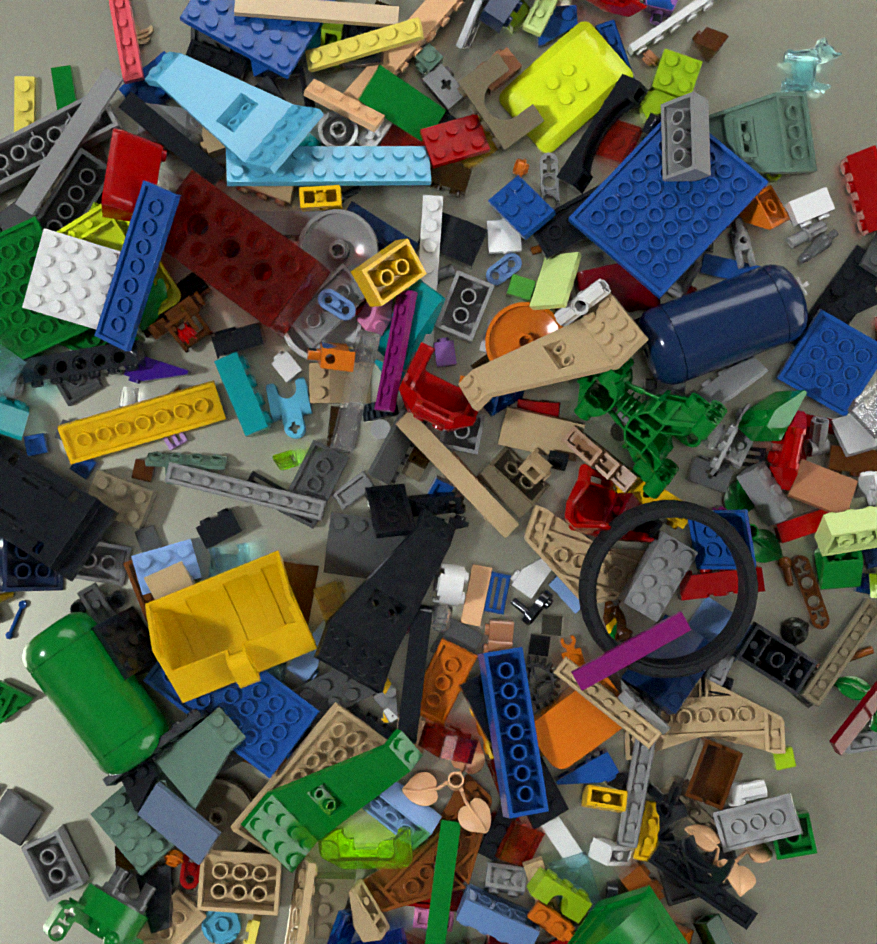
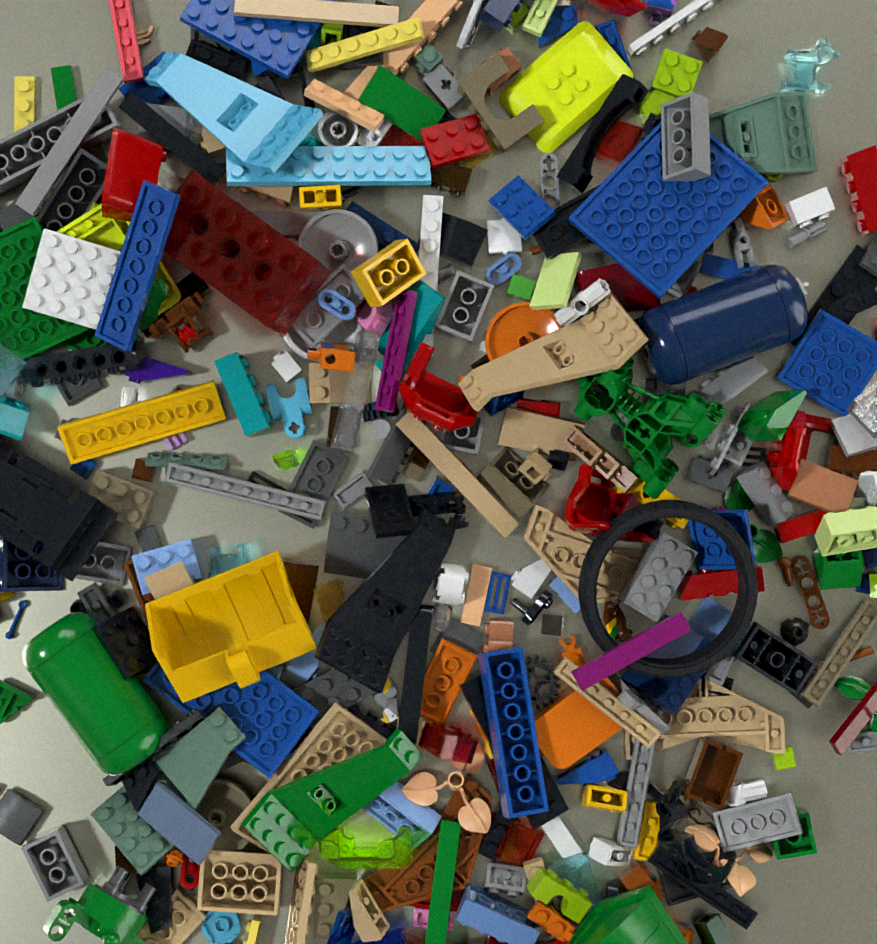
(36, 444): blue plate -> none
(219, 528): black brick -> none
(238, 339): black piece -> none
(445, 352): medium lavender brick -> none
(520, 167): orange plate -> none
(539, 645): black tile -> none
(650, 58): nougat plate -> none
(817, 246): dark grey piece -> none
(817, 442): light grey piece -> none

